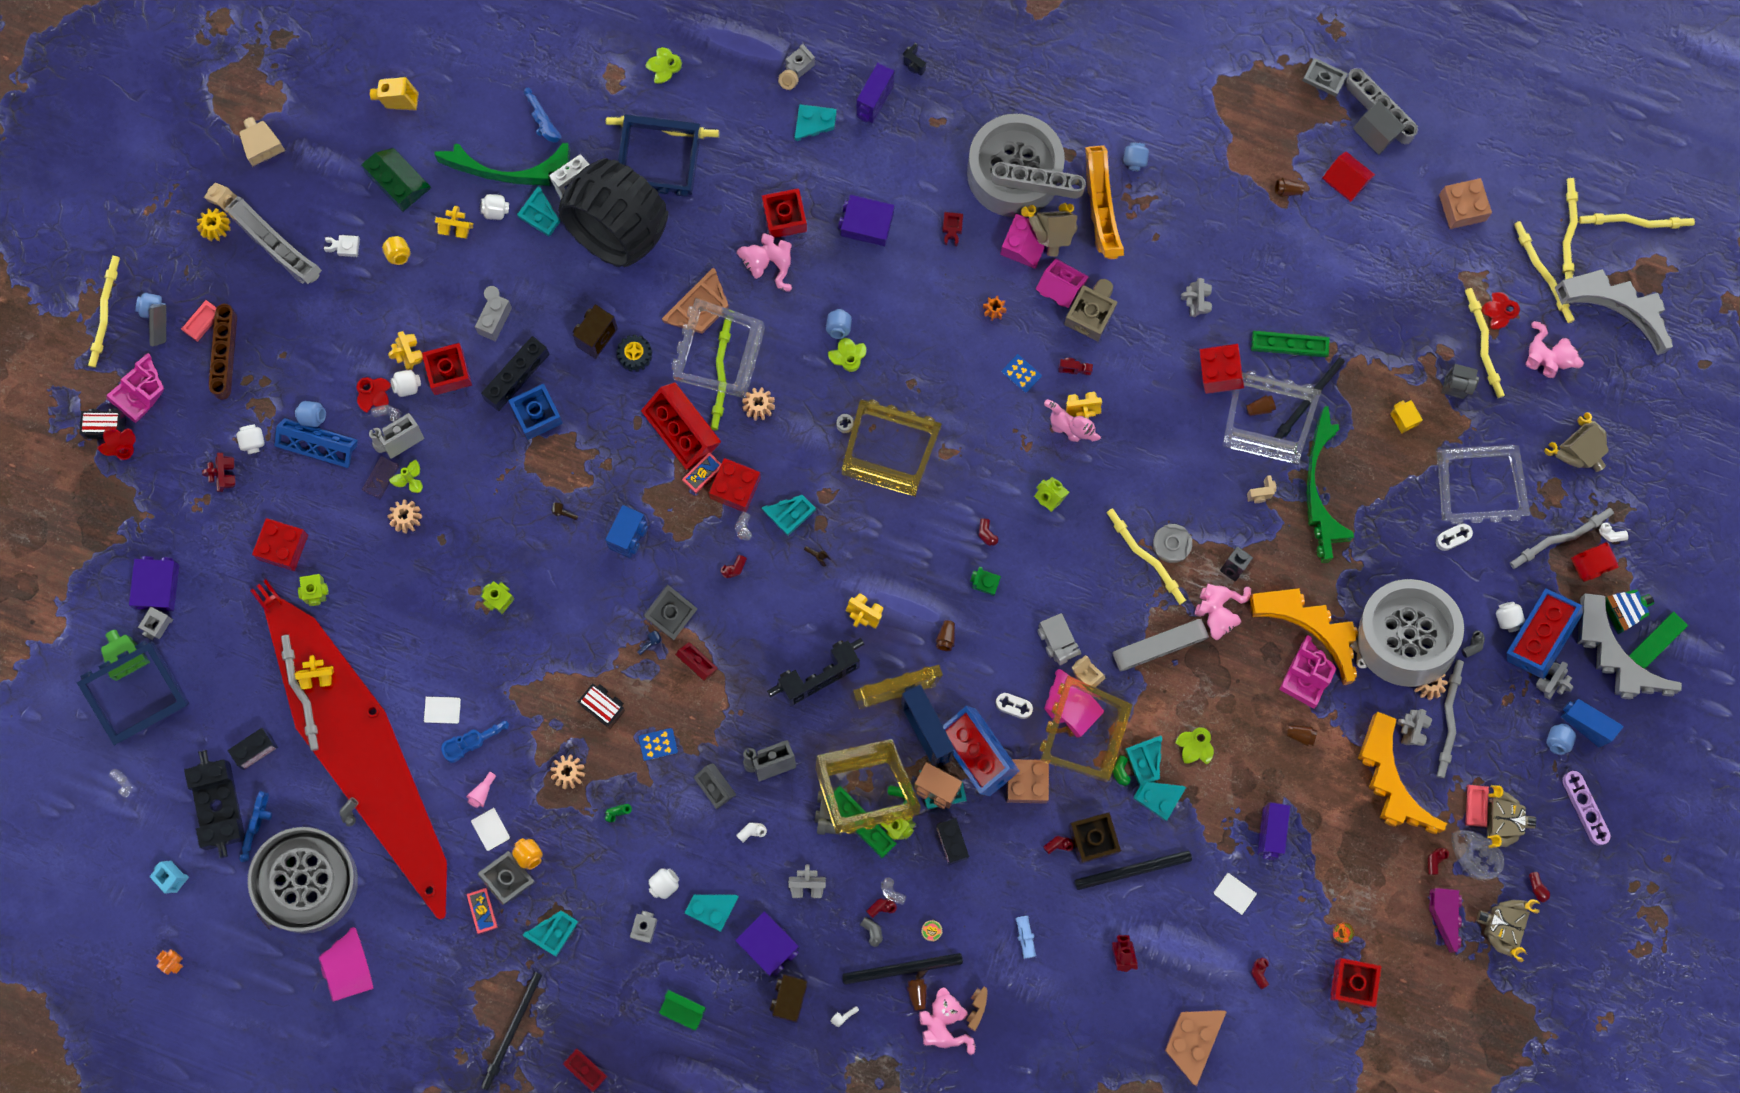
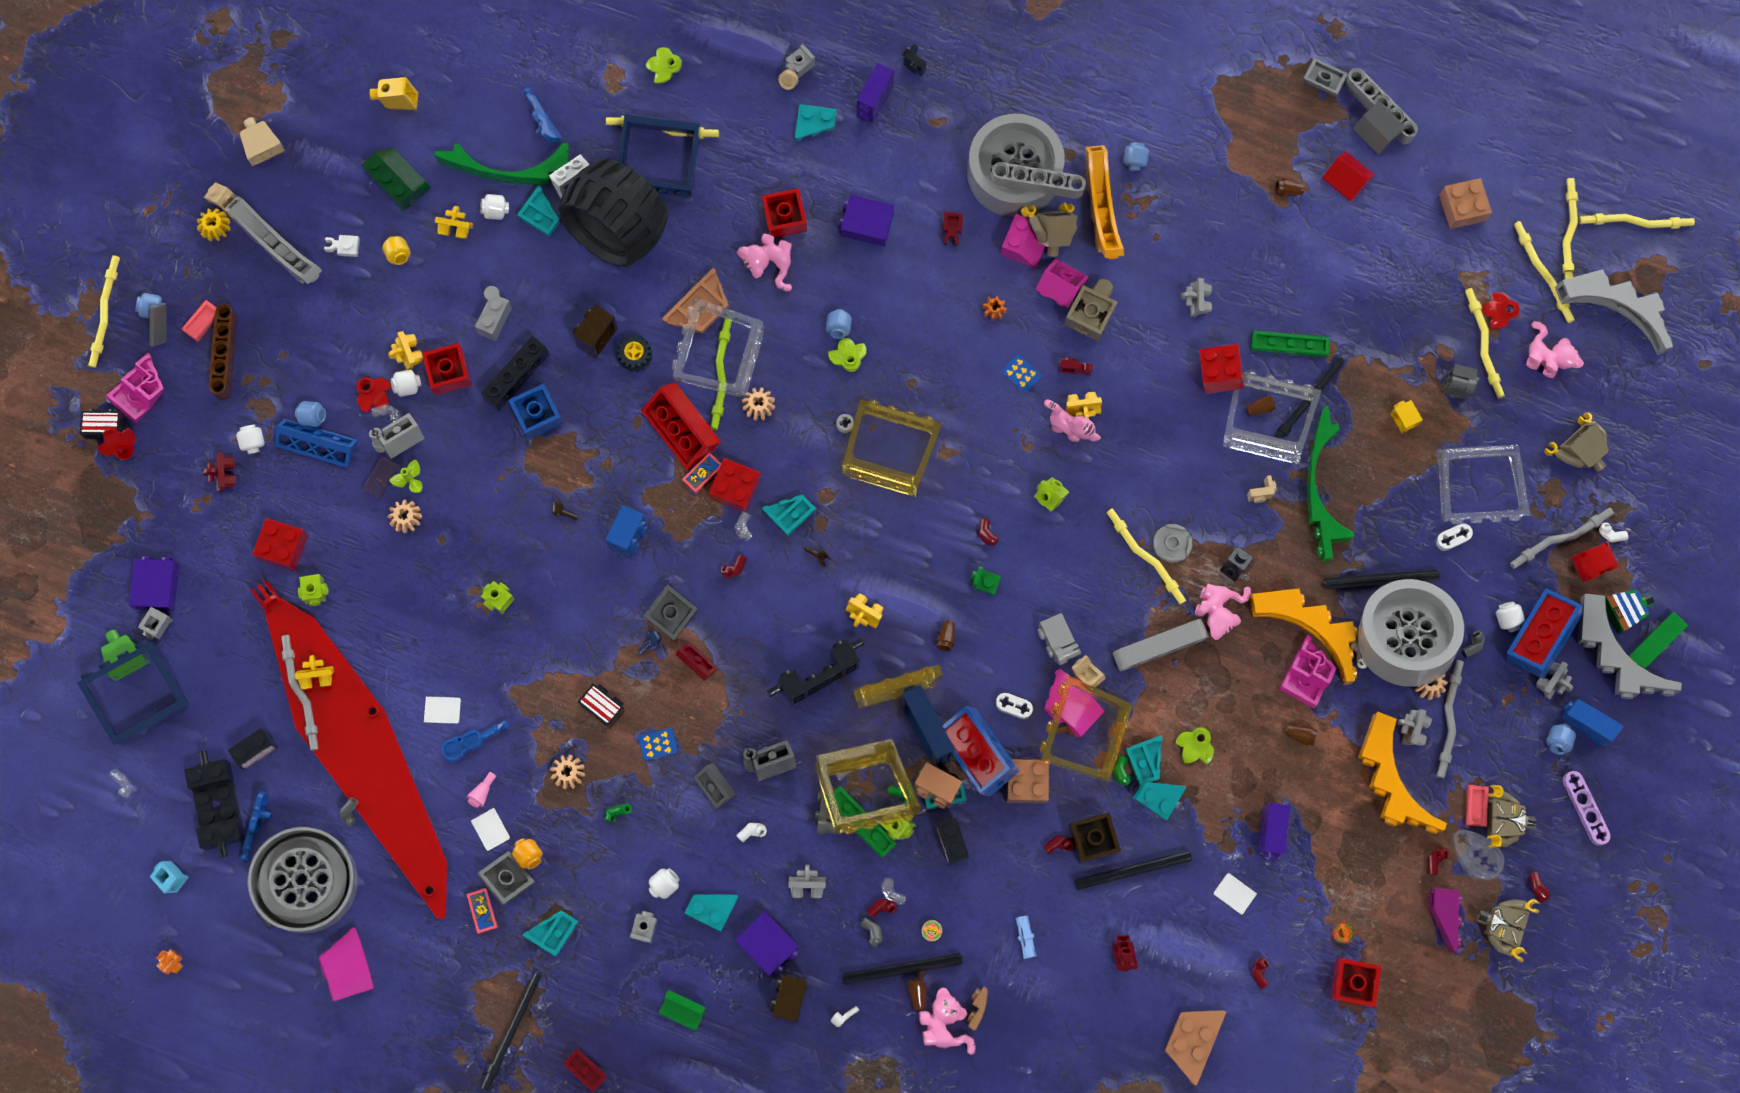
(1379, 579): none -> black axle

